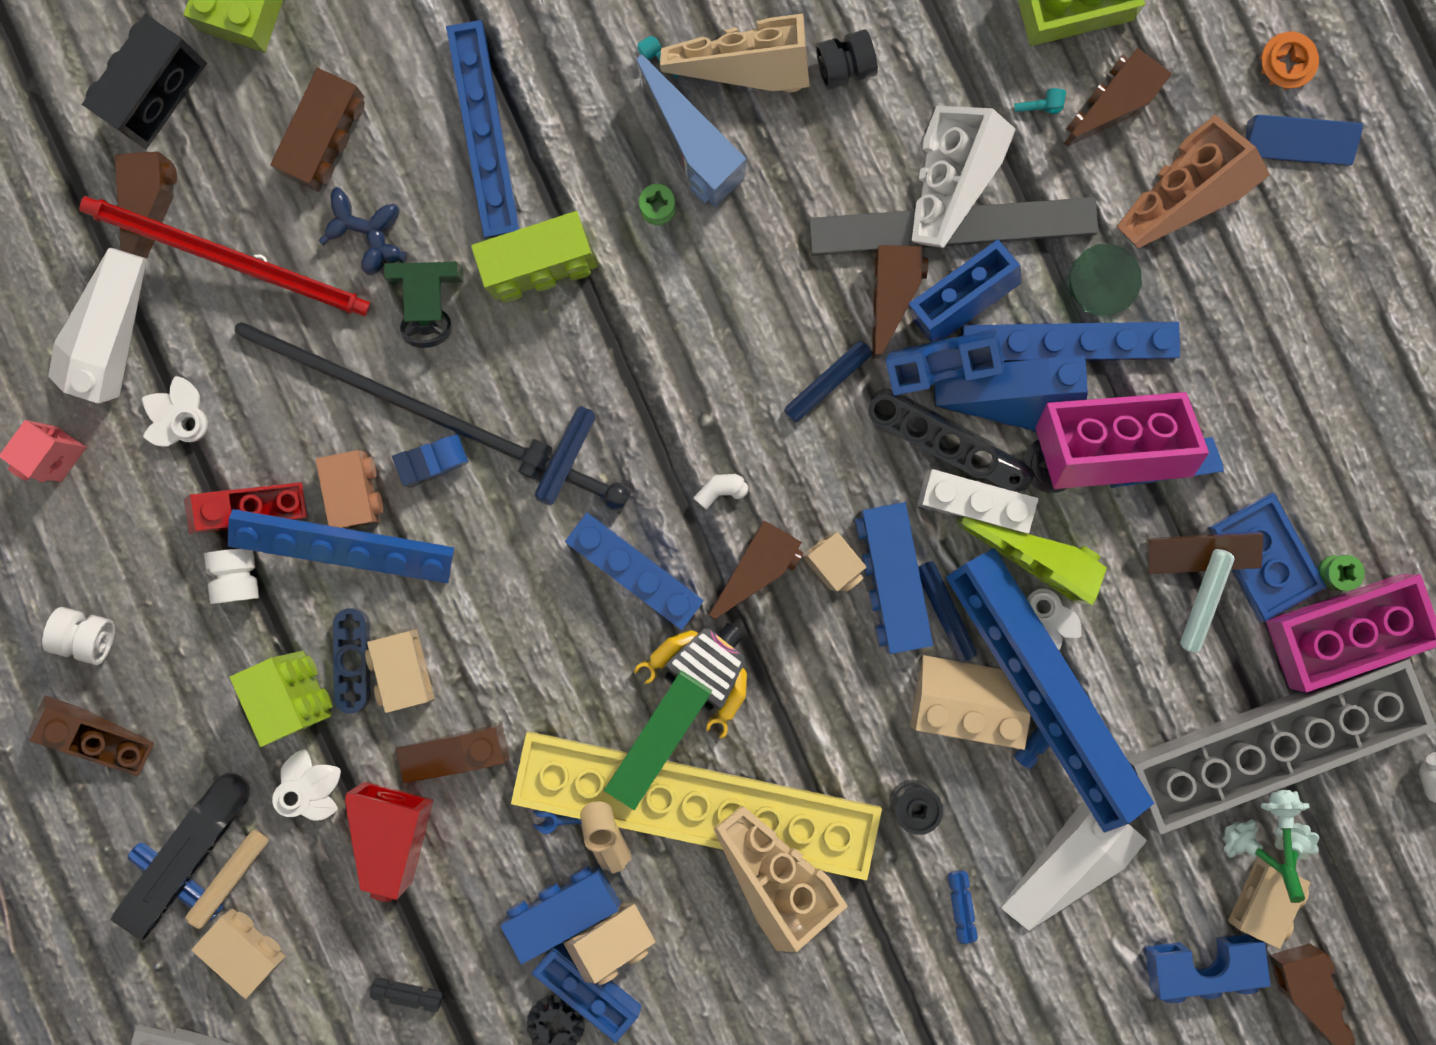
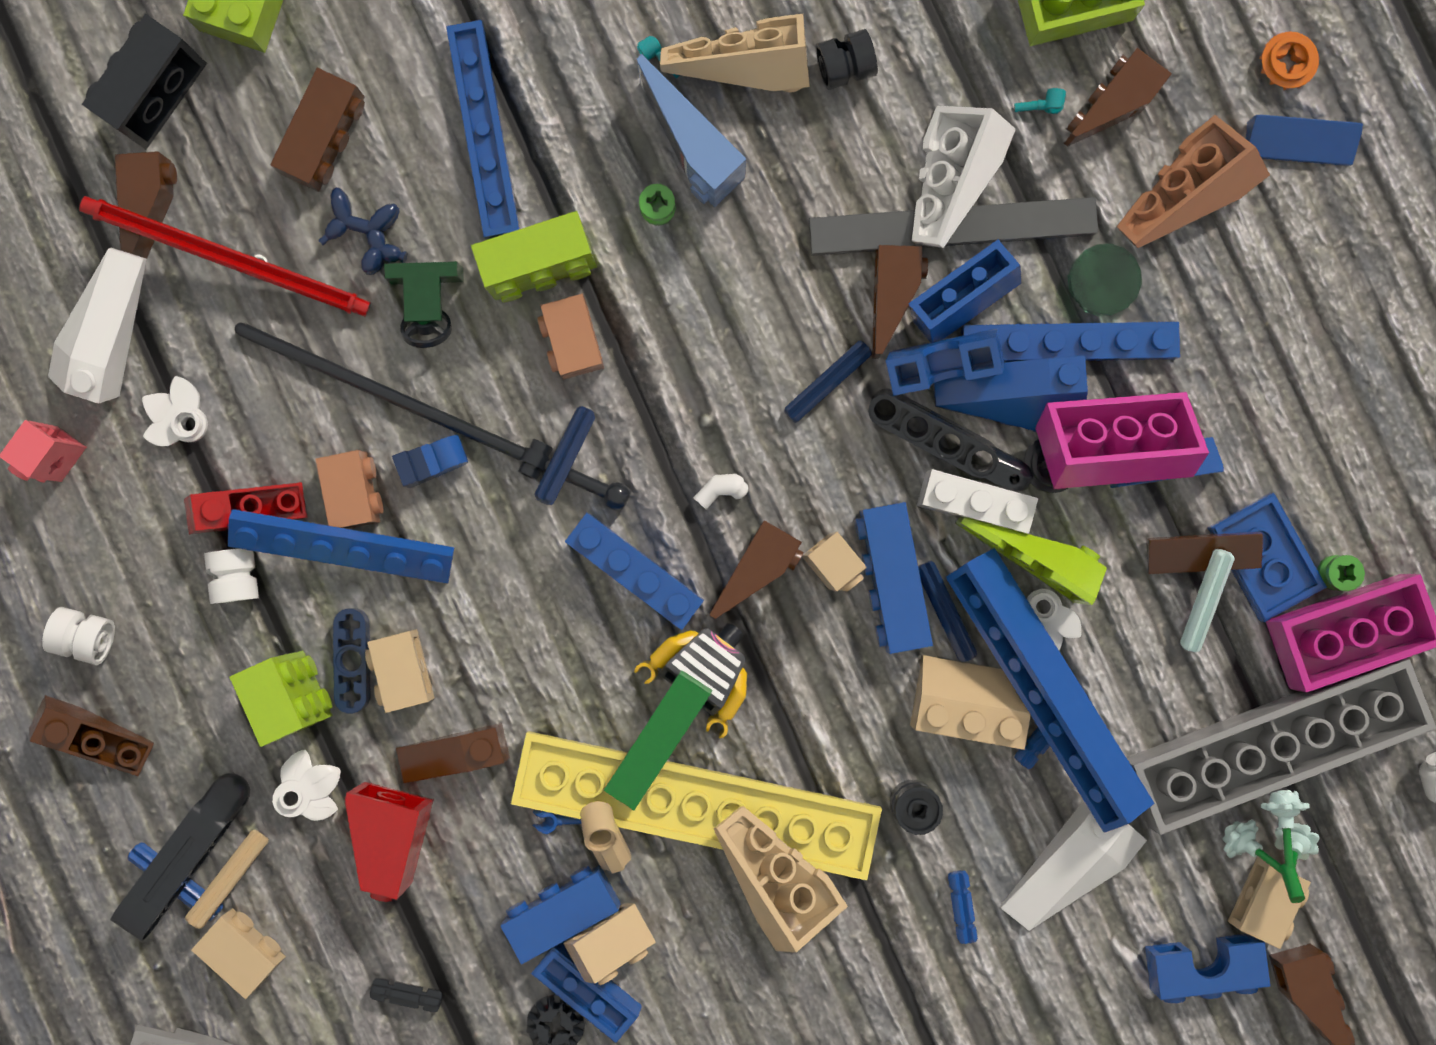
(571, 337): none -> nougat brick

